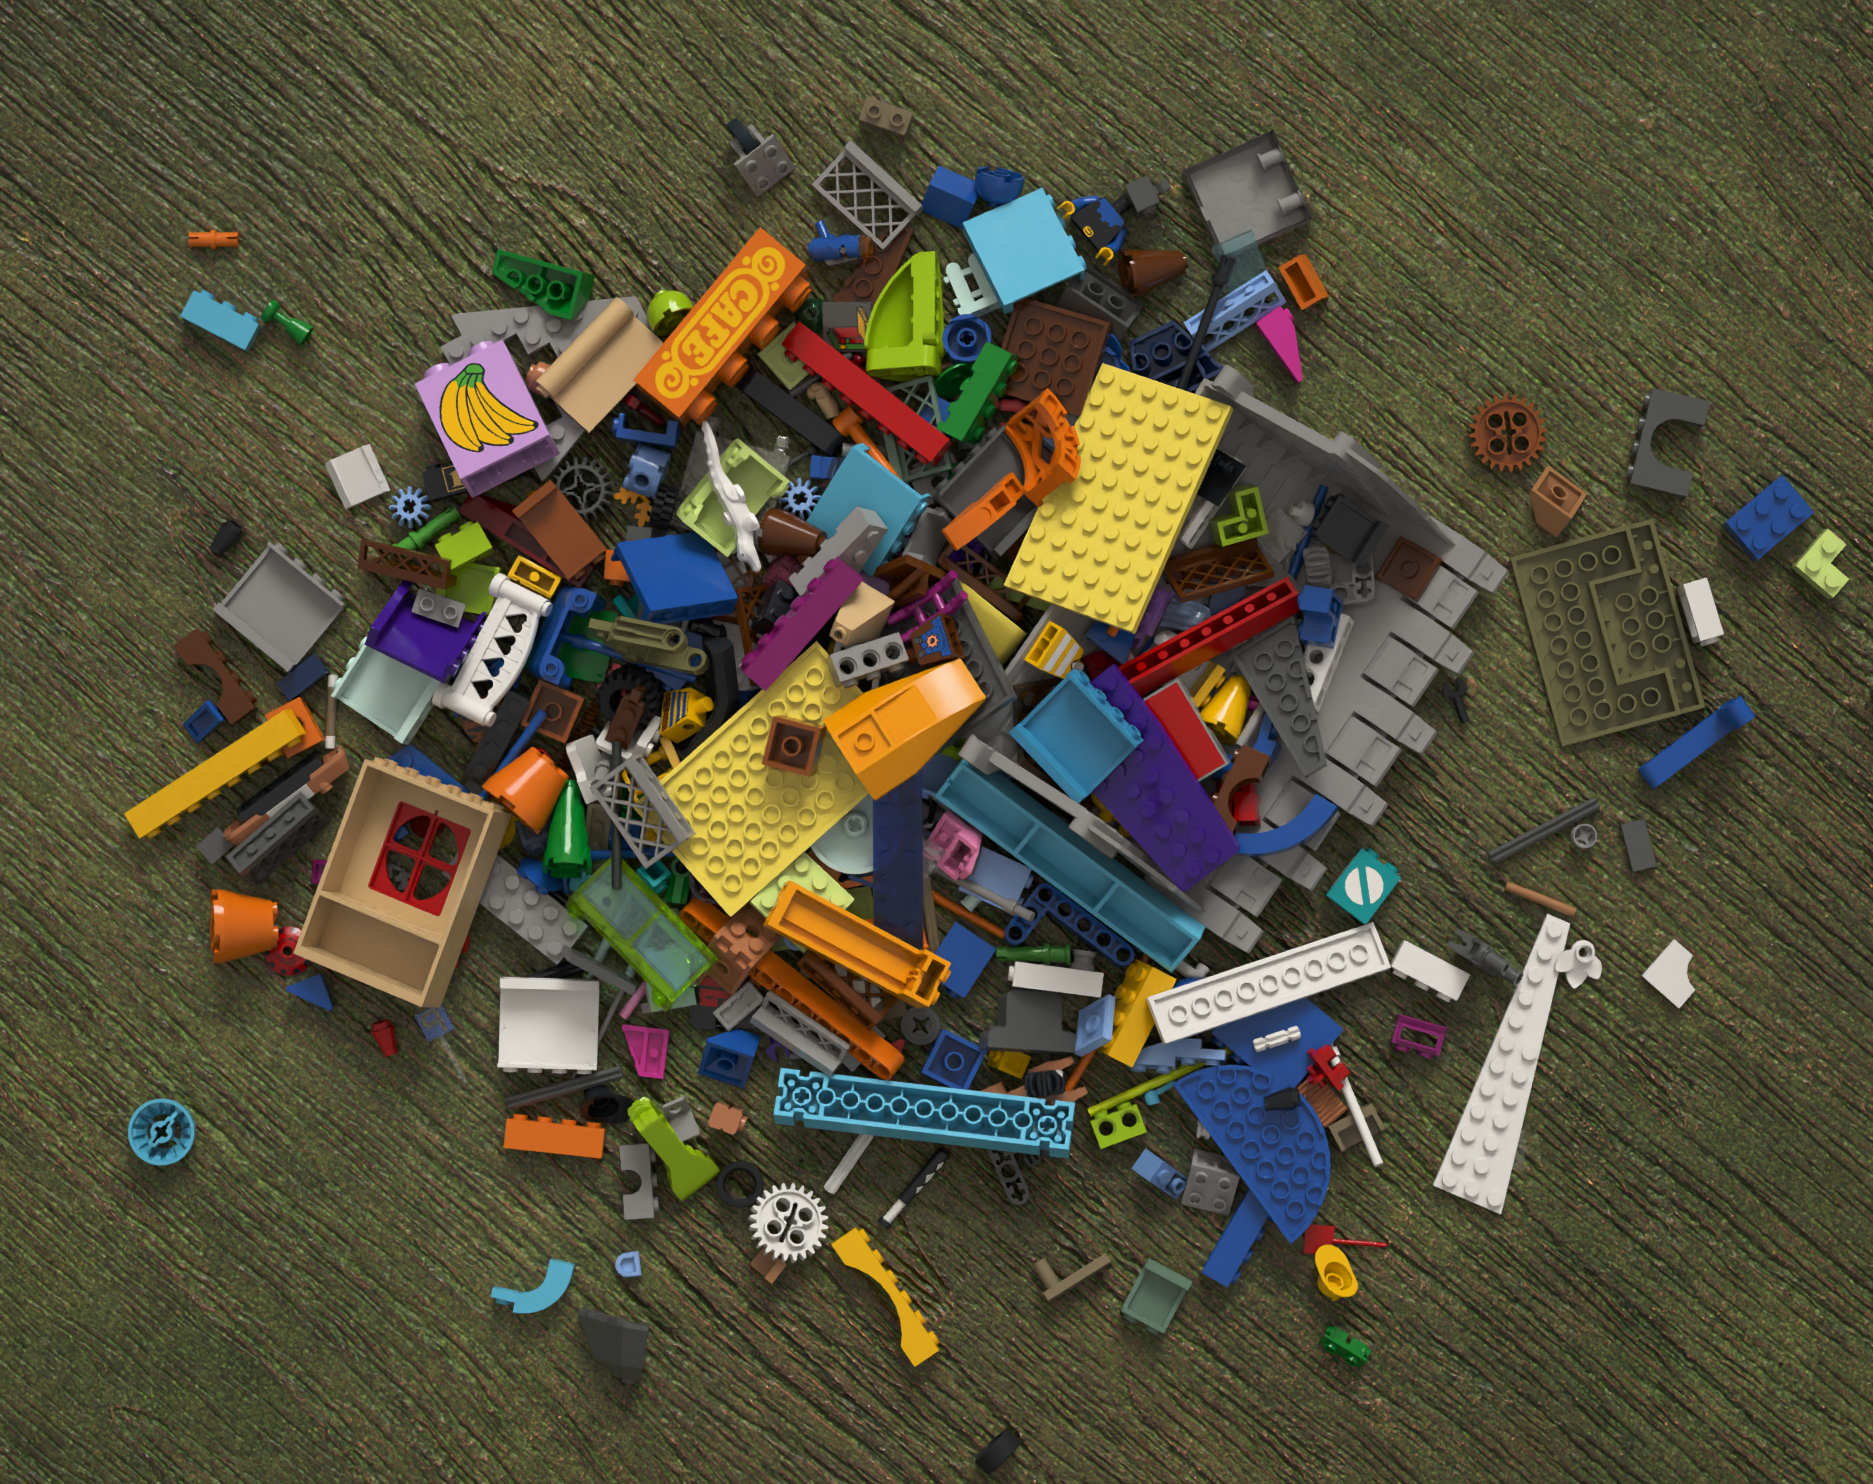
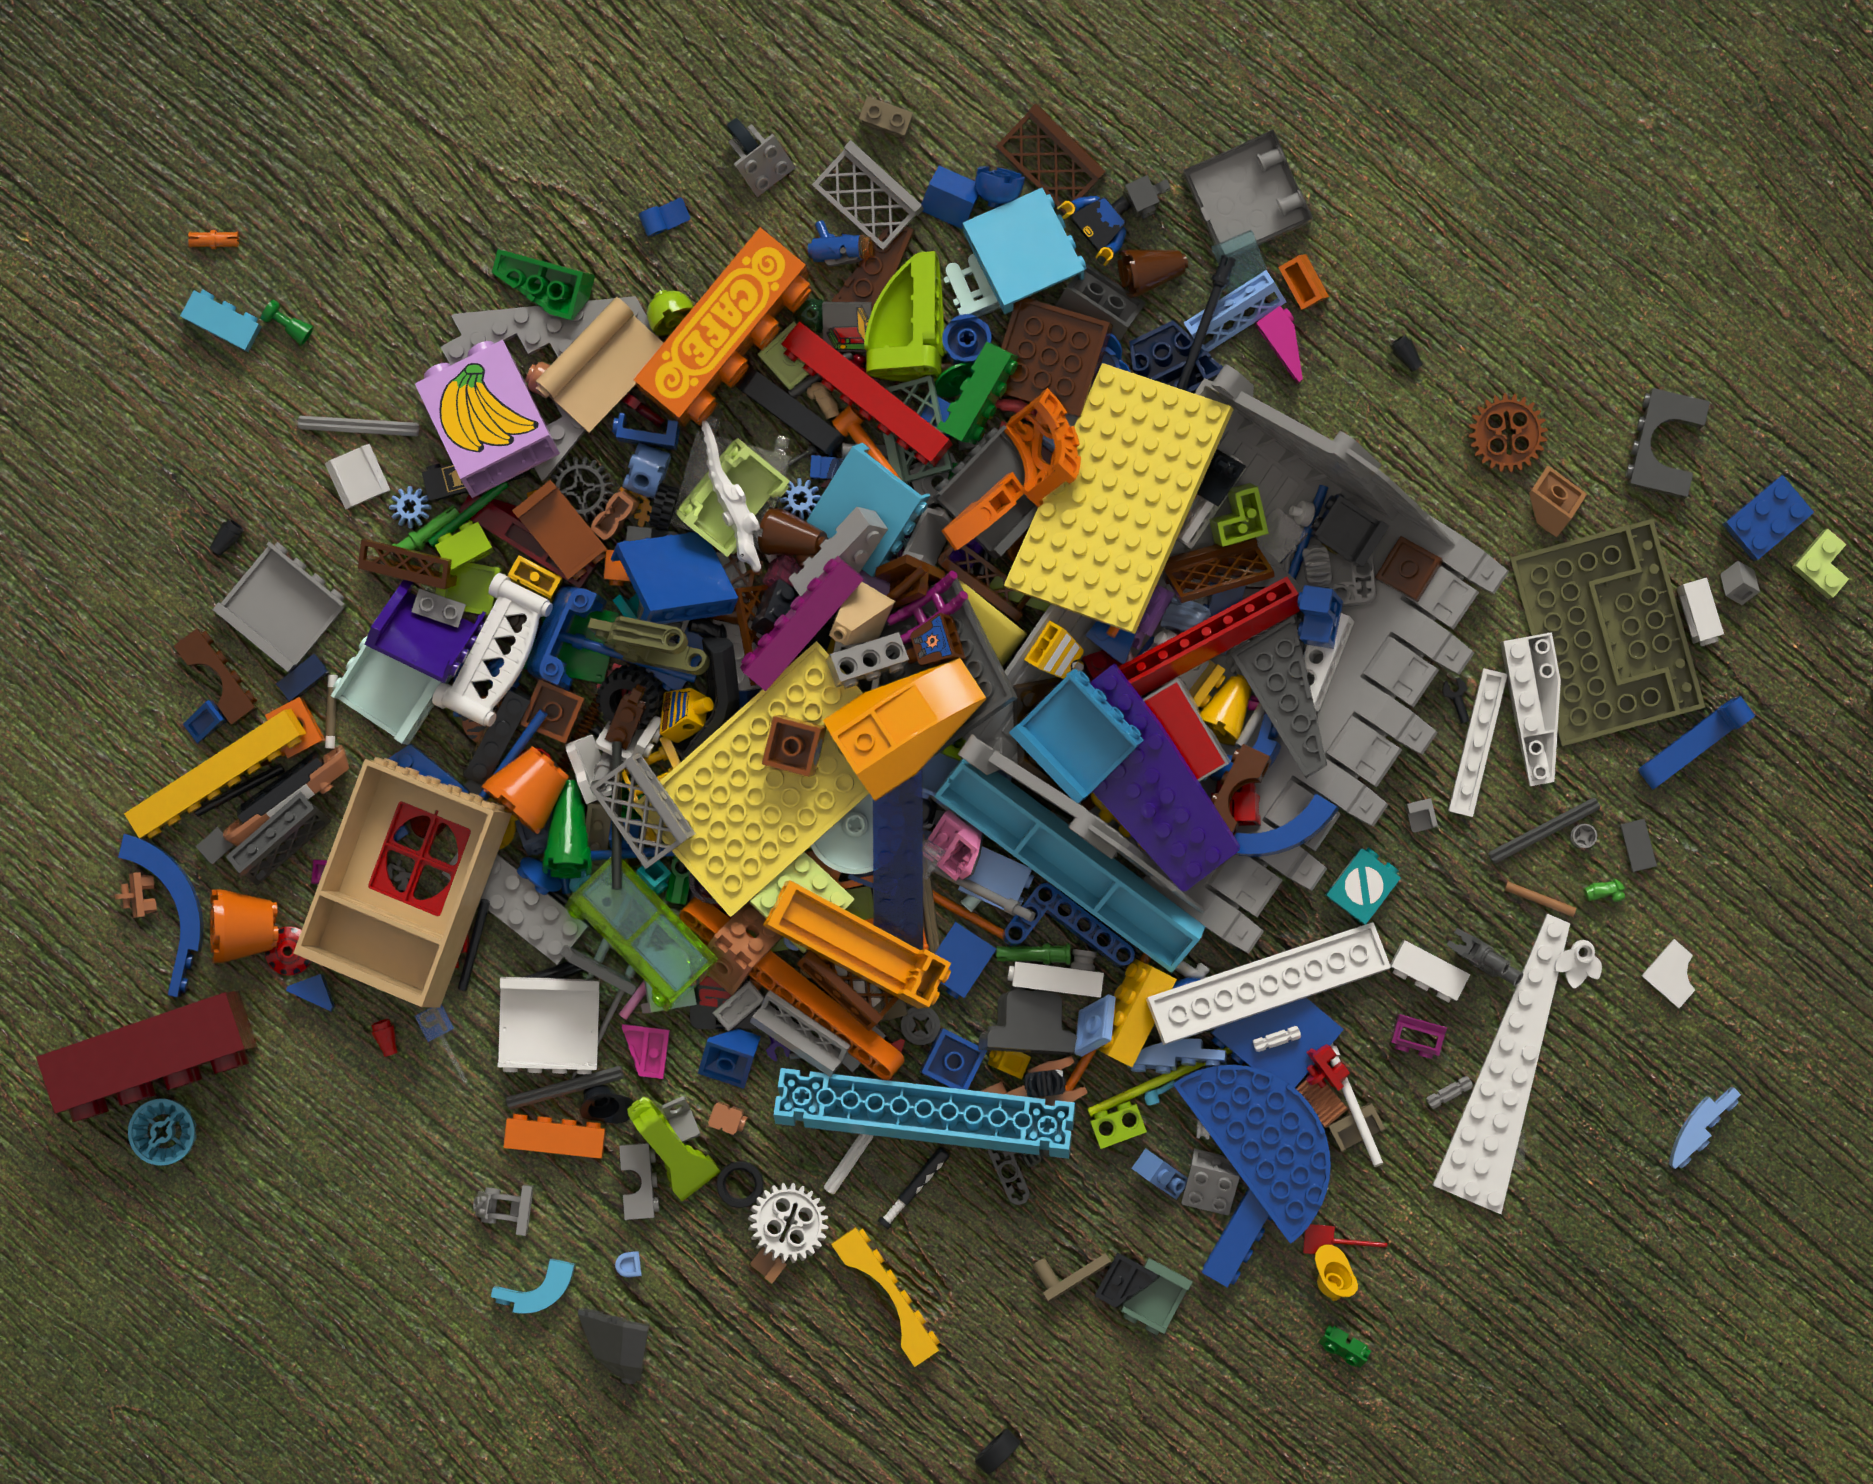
(137, 884): none -> nougat hips
(147, 1051): none -> dark red brick
(185, 899): none -> blue arch
(240, 789): none -> black bar
(358, 426): none -> light grey axle
(469, 512): none -> green bar
(473, 944): none -> black bar
(486, 1204): none -> light grey tile
(611, 521): none -> nougat brick
(663, 218): none -> blue panel
(1061, 139): none -> reddish brown fence
(1124, 1281): none -> black wing
(1284, 1099): black cone -> none
(1406, 352): none -> black cone
(1421, 815): none -> light grey panel
(1449, 1092): none -> light grey axle
(1477, 742): none -> white plate
(1535, 699): none -> white wedge
(1601, 890): none -> bright green arm
(1693, 1133): none -> light blue slope
(1740, 582): none -> light grey panel

